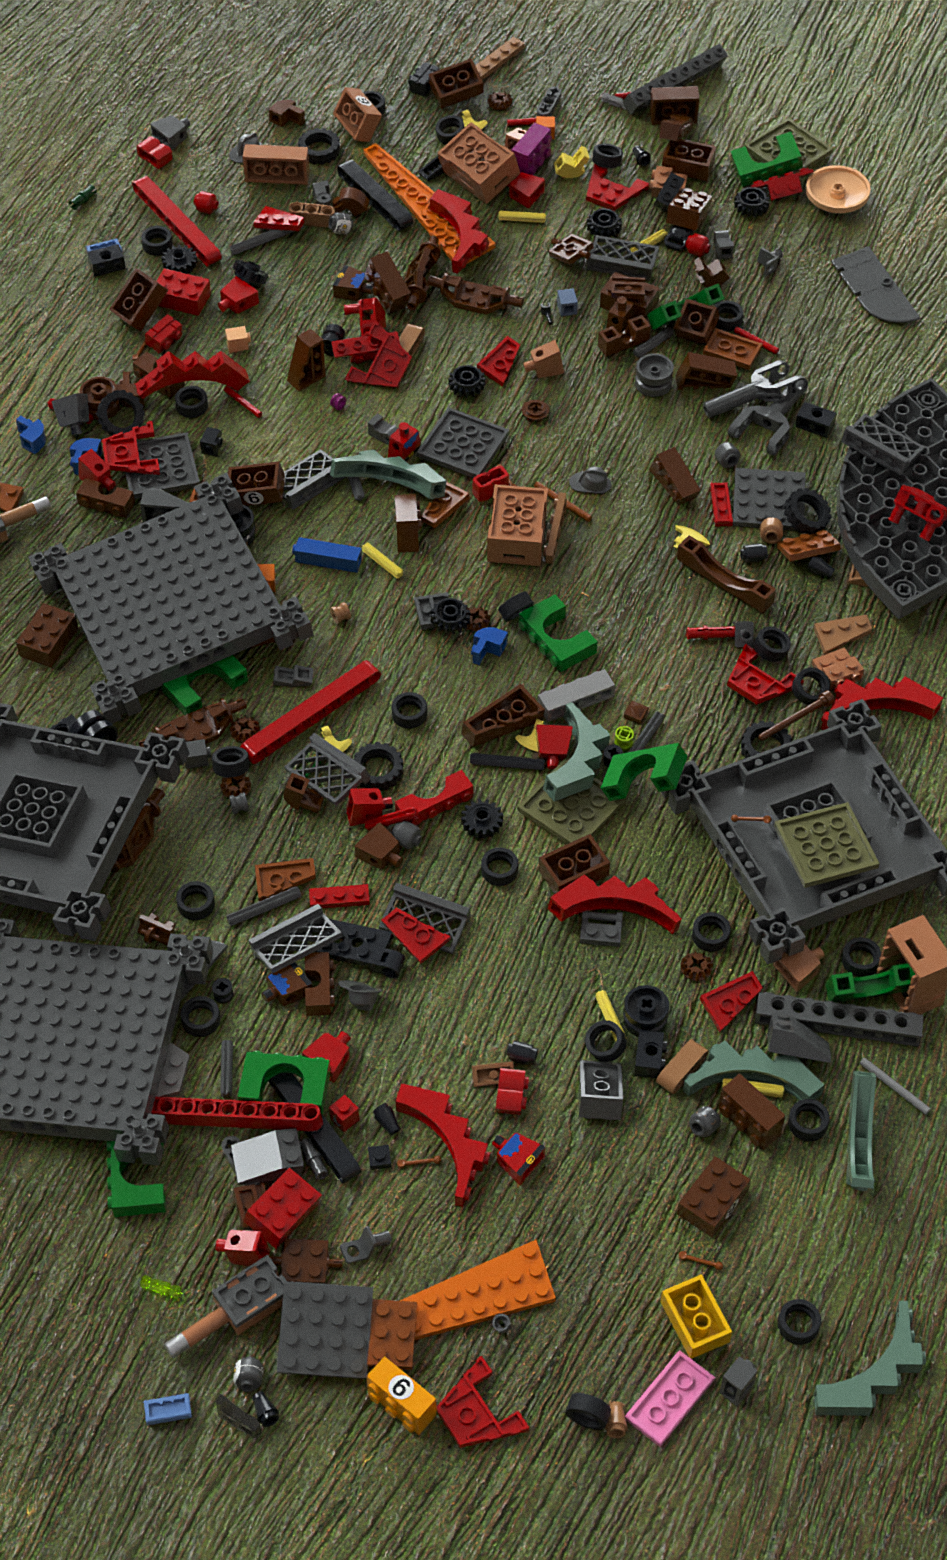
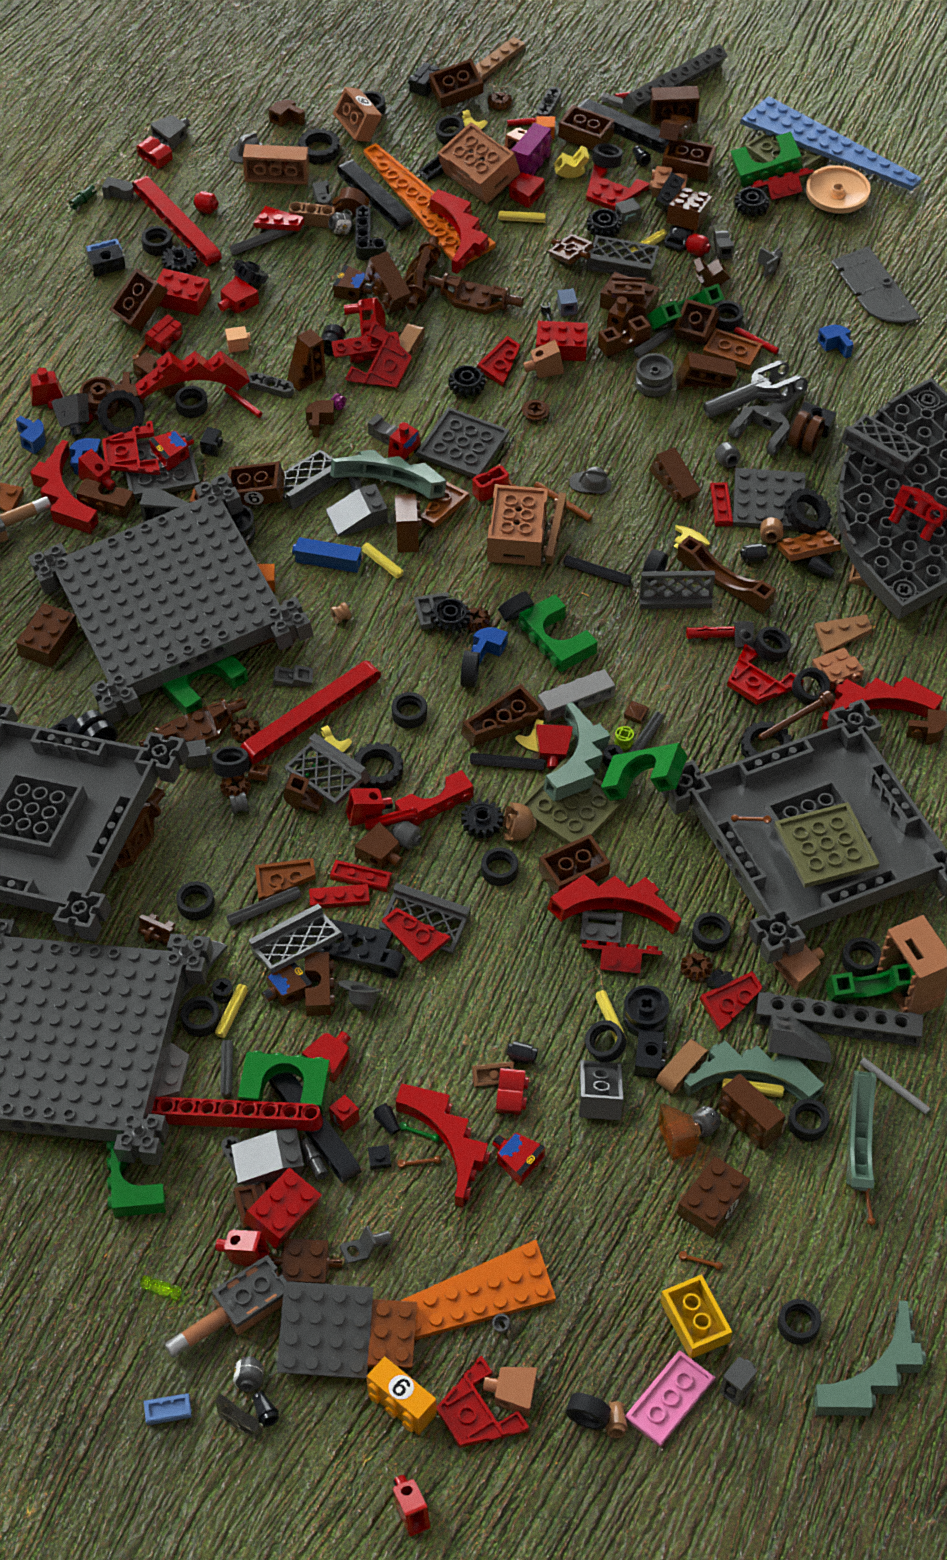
(44, 386): none -> red torso
(64, 507): none -> red arch
(118, 188): none -> dark grey leg
(171, 448): none -> red torso
(231, 1011): none -> light yellow axle
(259, 772): none -> reddish brown tile
(281, 388): none -> dark grey beam
(320, 413): none -> reddish brown brick
(358, 511): none -> slope
(360, 875): none -> red tile
(365, 245): none -> black beam
(411, 1505): none -> red torso
(435, 1137): none -> green hinge
(470, 669): none -> black tyre
(513, 1388): none -> nougat torso
(518, 822): none -> medium nougat cylinder
(569, 336): none -> red brick
(585, 127): none -> reddish brown brick
(598, 570): none -> black axle
(621, 958): none -> red bracket
(628, 211): none -> dark grey brick
(629, 127): none -> black beam
(655, 562): none -> black tyre
(676, 597): none -> dark grey fence
(678, 1131): none -> clear orange slope
(719, 978): none -> black plate
(806, 432): none -> reddish brown wheel
(808, 134): none -> medium blue wing
(836, 337): none -> blue brick
(871, 1221): none -> dark orange hinge
(930, 729): none -> reddish brown brick

